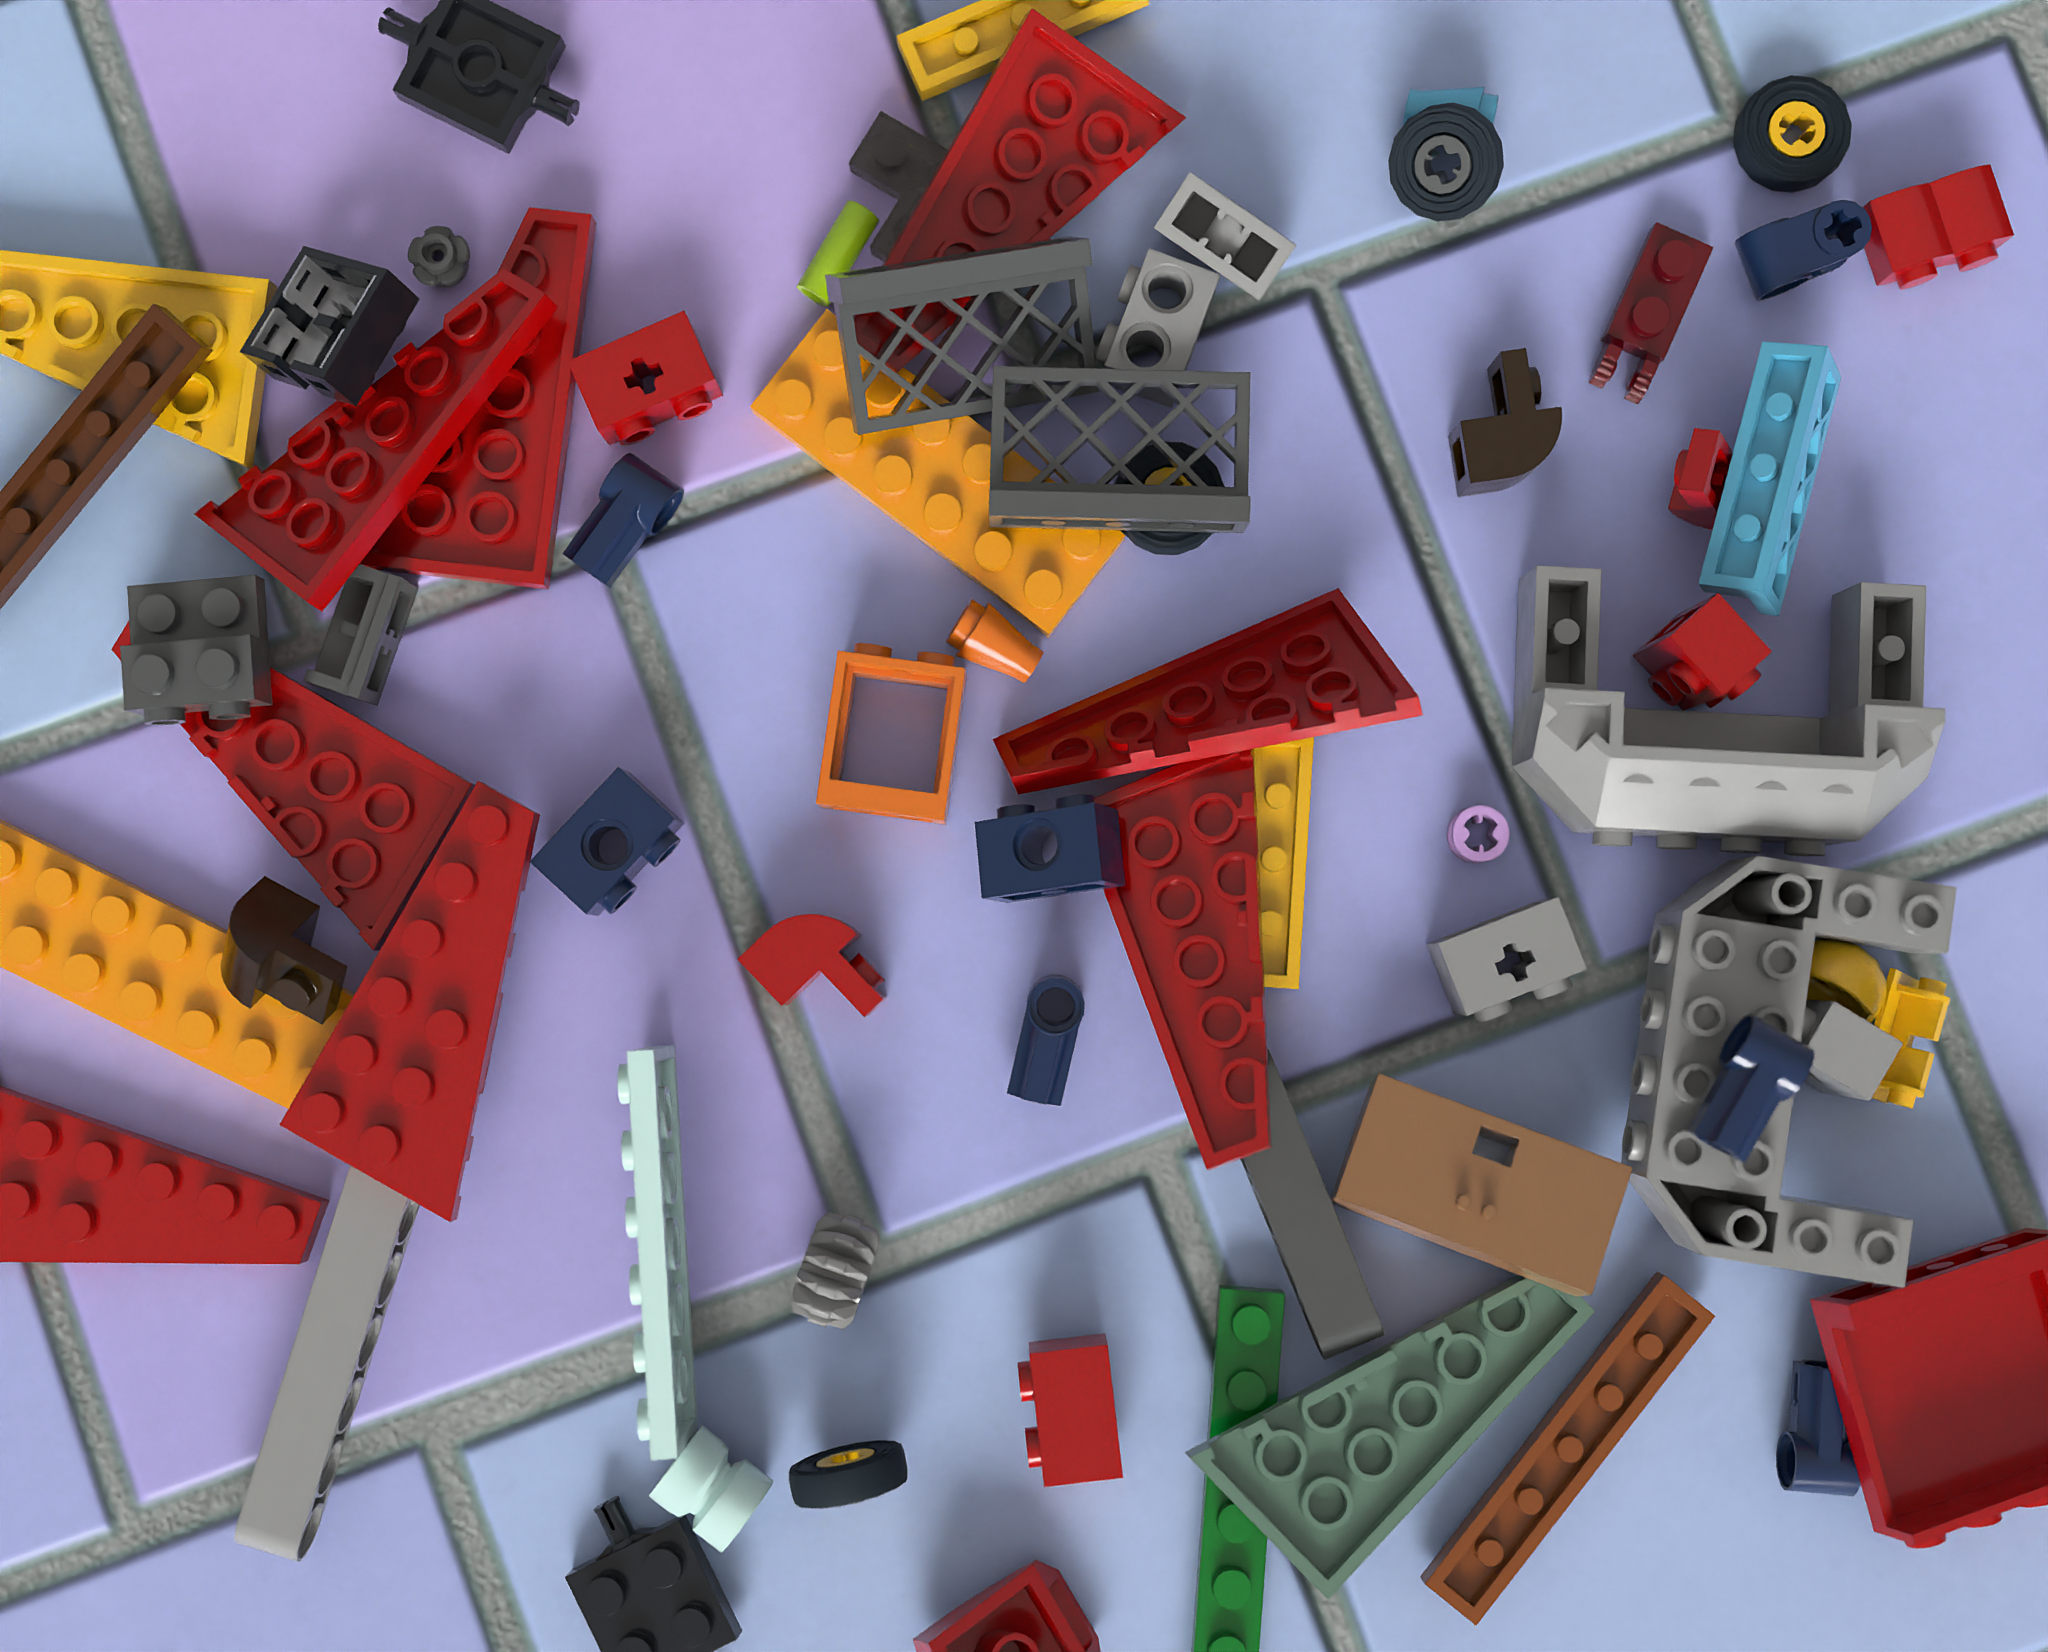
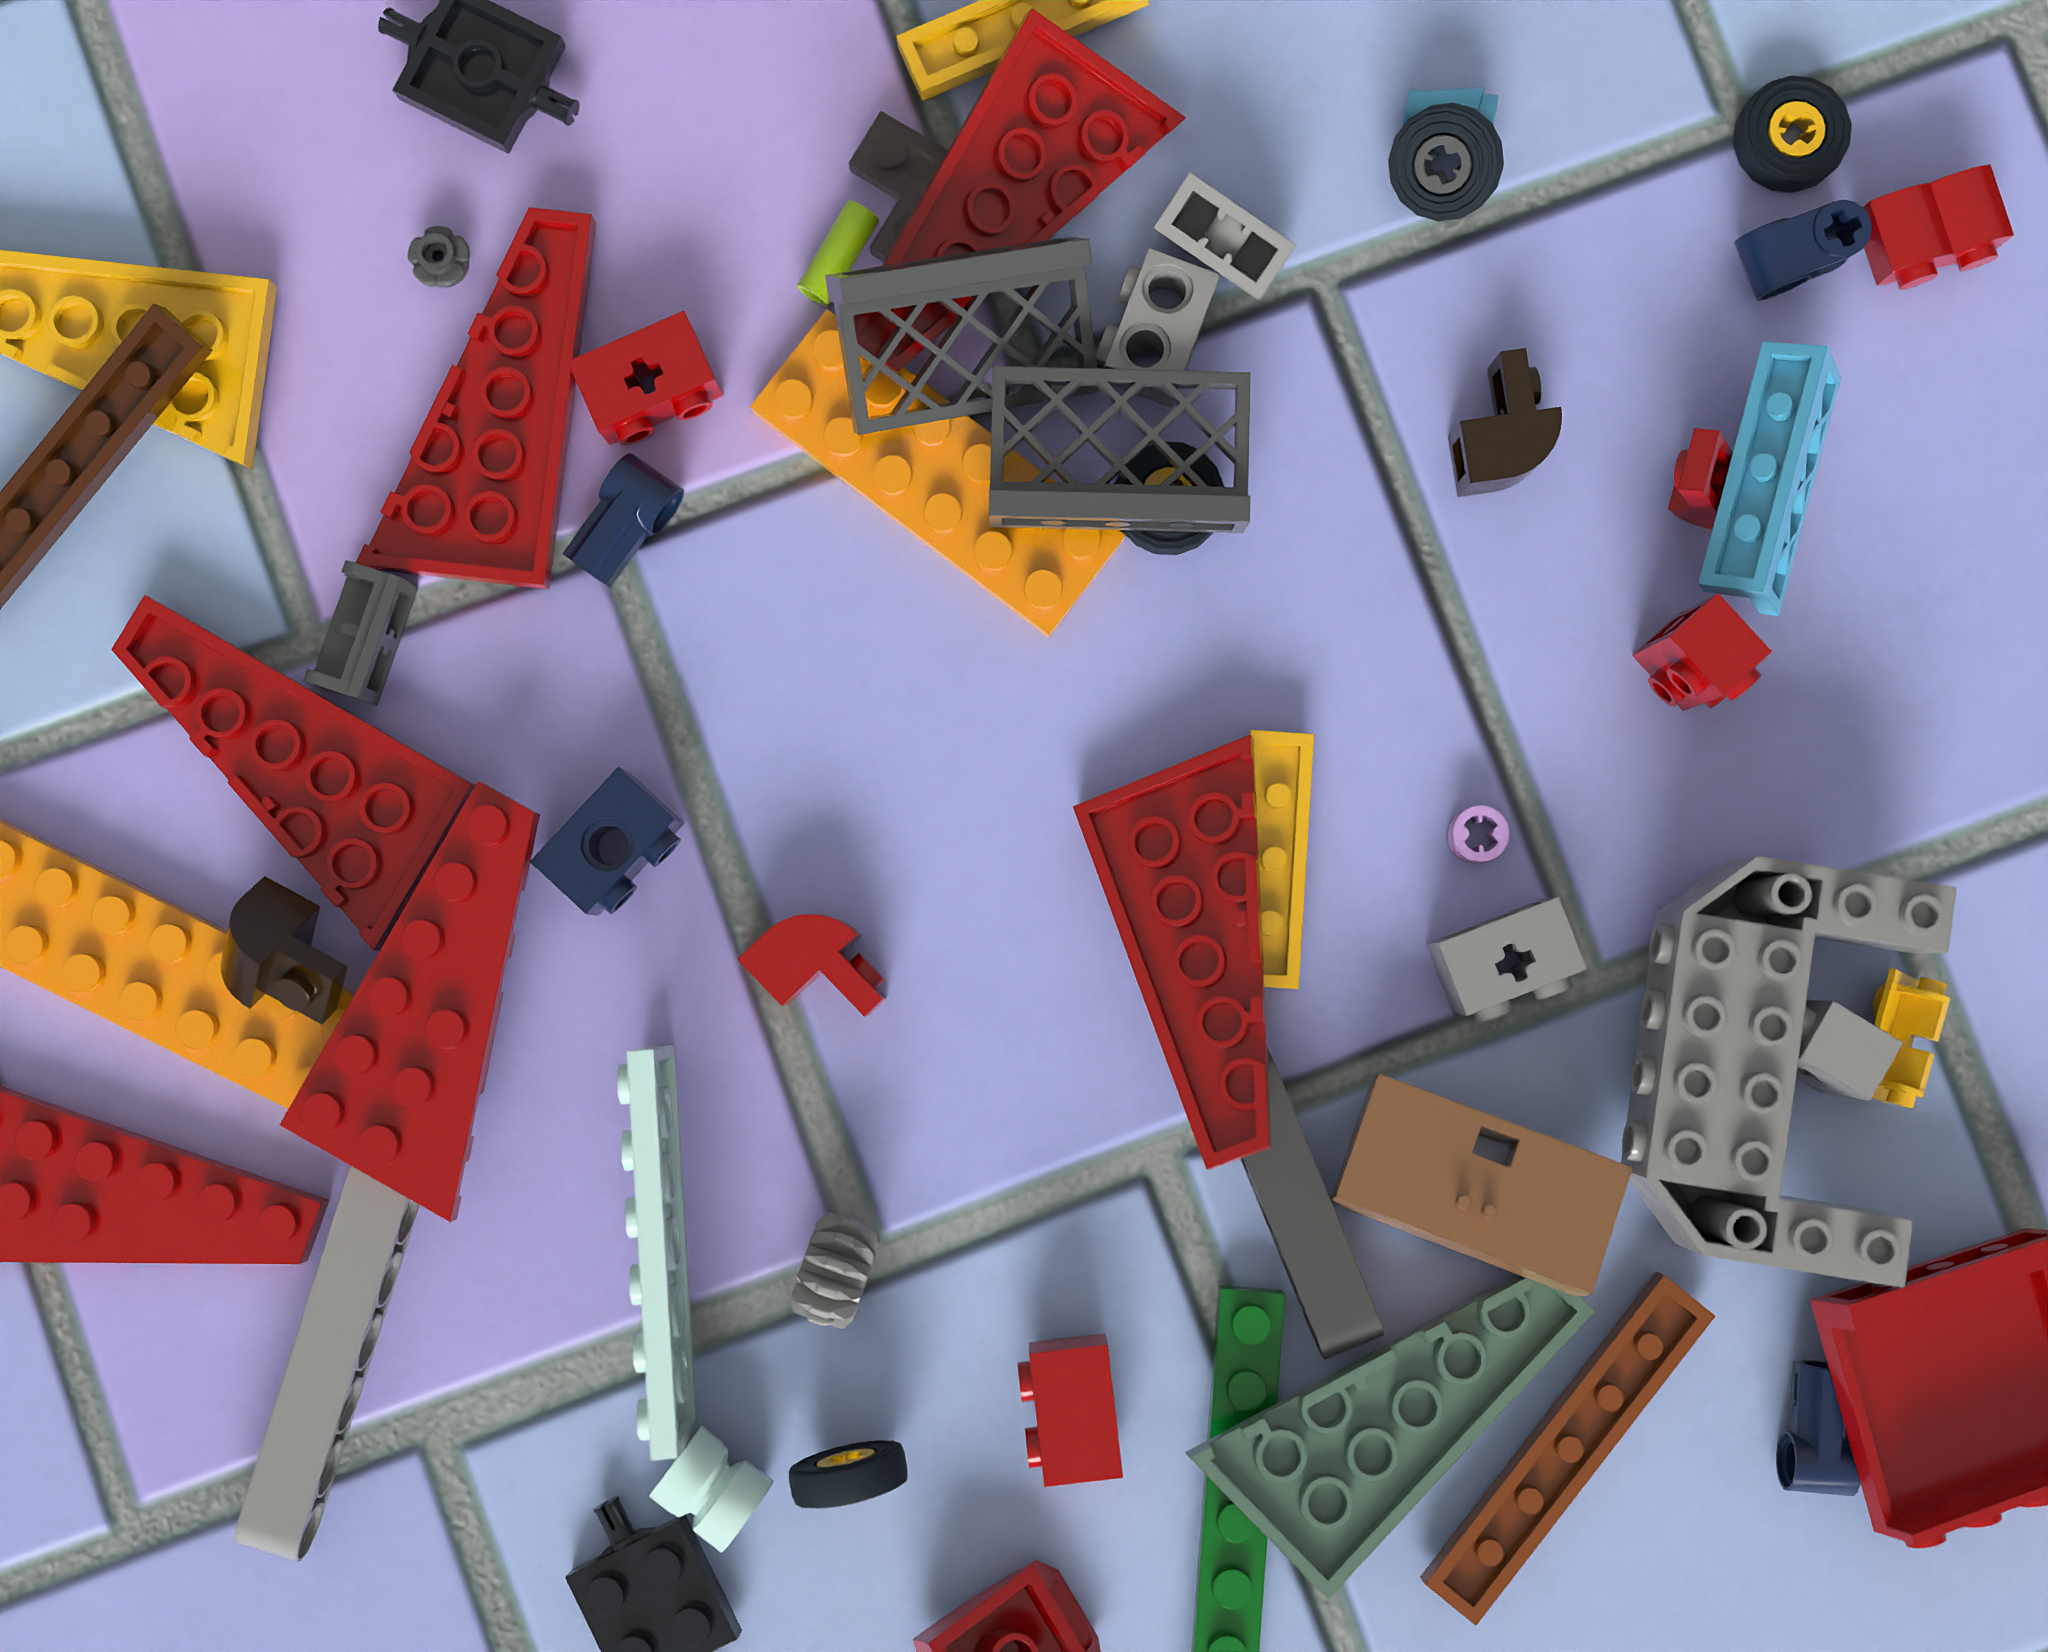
(197, 649): dark grey plate -> none
(330, 324): black piece -> none
(359, 465): red wing -> none
(875, 663): orange window -> none
(993, 642): orange cone -> none
(1045, 1046): dark blue piece -> none
(1085, 856): dark blue brick -> none
(1258, 688): red wing -> none
(1651, 307): dark red hinge -> none
(1721, 772): light grey wedge -> none
(1757, 1073): dark blue piece -> none
(1848, 977): yellow hair -> none

